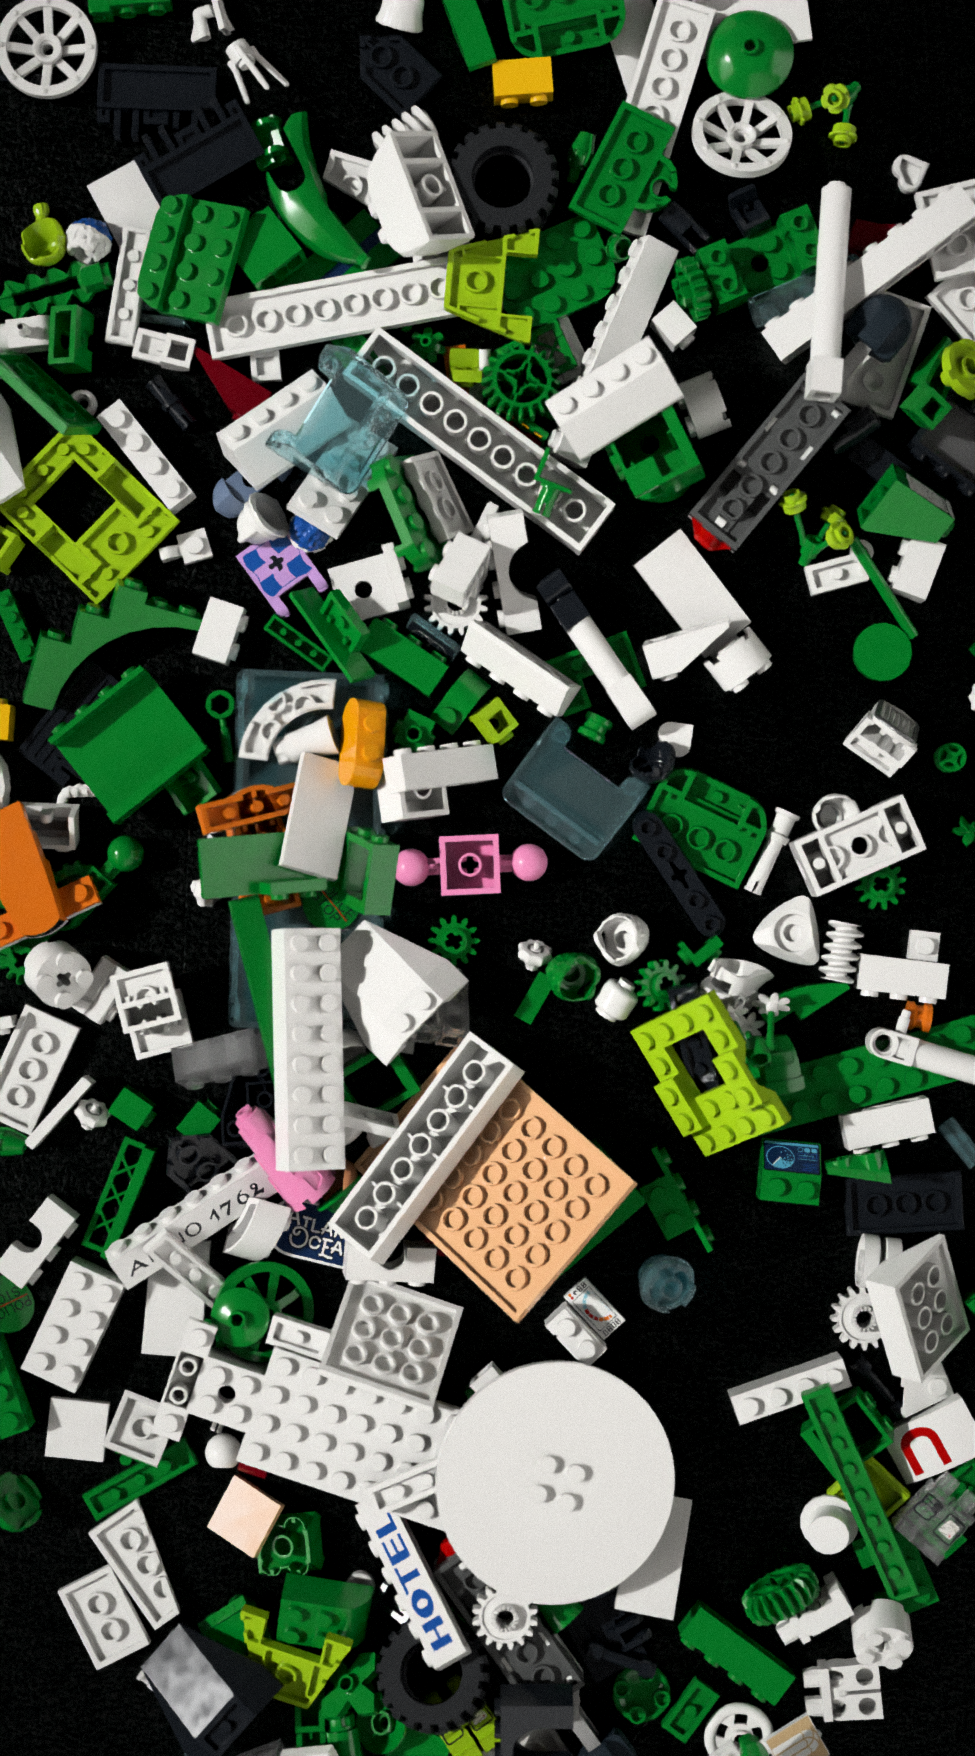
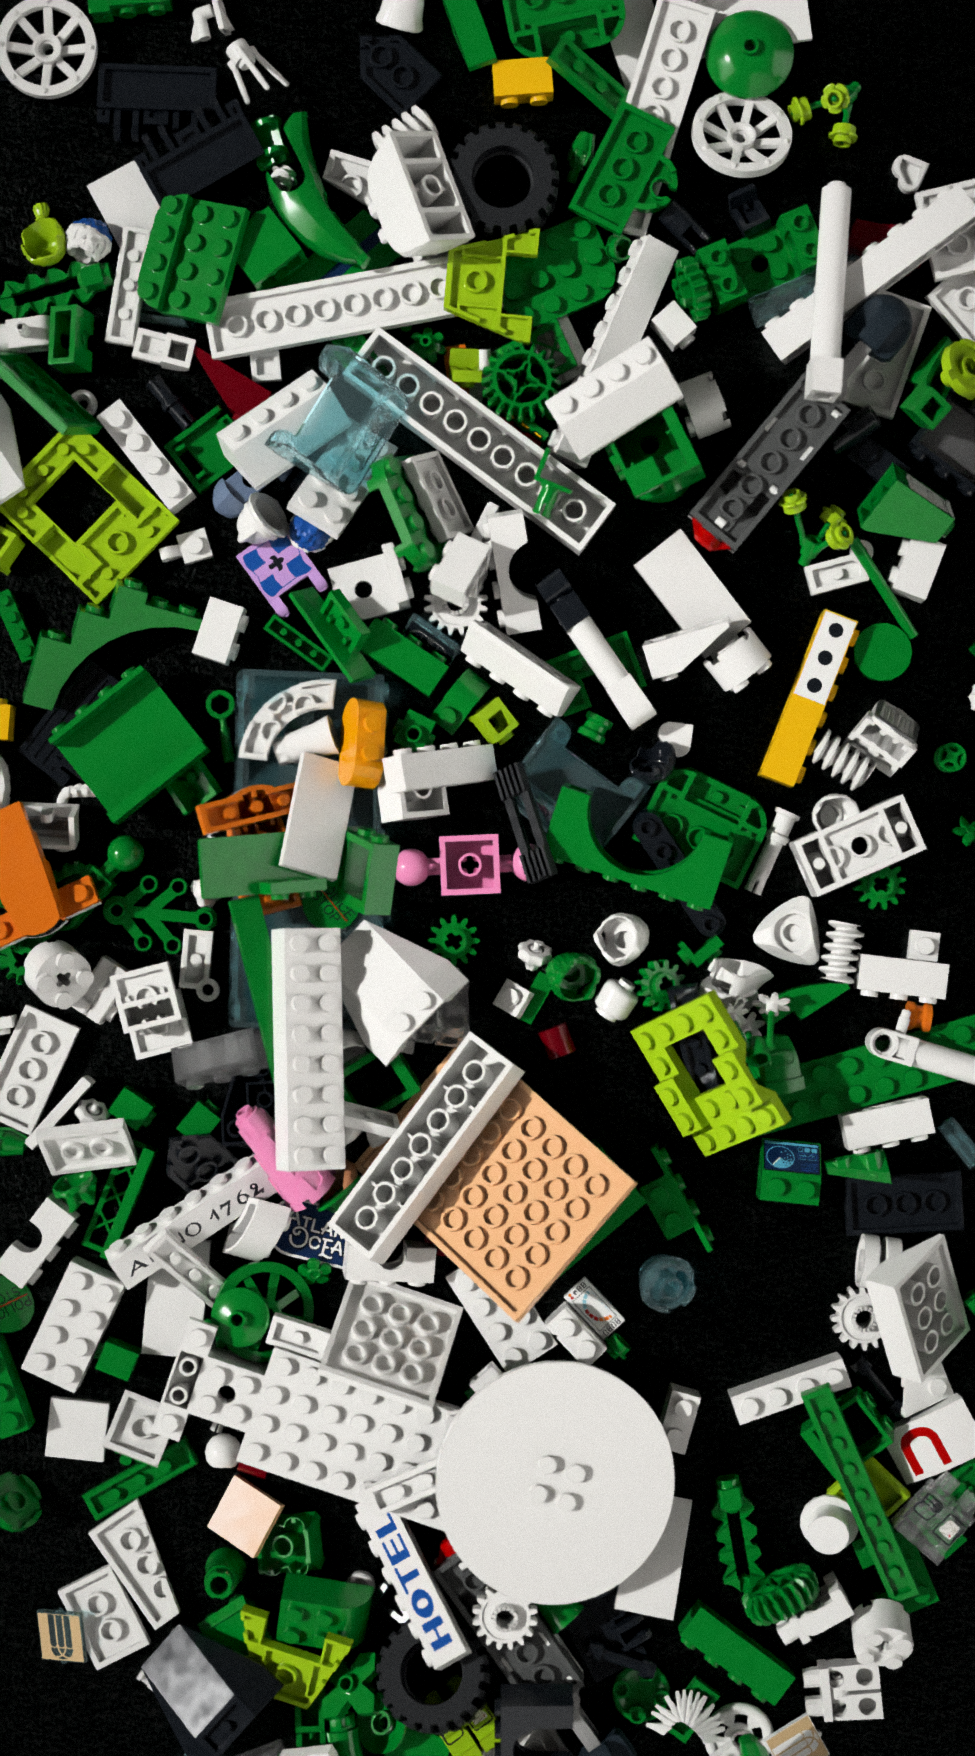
(62, 1635): none -> piece
(76, 1189): none -> green piece
(87, 1146): none -> white plate
(117, 1358): none -> green brick
(155, 914): none -> green plant
(197, 962): none -> white hinge
(205, 448): none -> green container
(226, 1564): none -> green plant
(284, 177): none -> white plate
(314, 1271): none -> green plant
(510, 1341): none -> white plate
(513, 998): none -> white plate
(536, 863): none -> black container
(557, 1041): none -> dark red brick
(587, 77): none -> green plate
(617, 1346): none -> green plate
(679, 1415): none -> white brick
(689, 1712): none -> white hair
(690, 880): none -> green arch
(731, 1500): none -> green sword
(808, 698): none -> yellow brick
(842, 760): none -> white piece

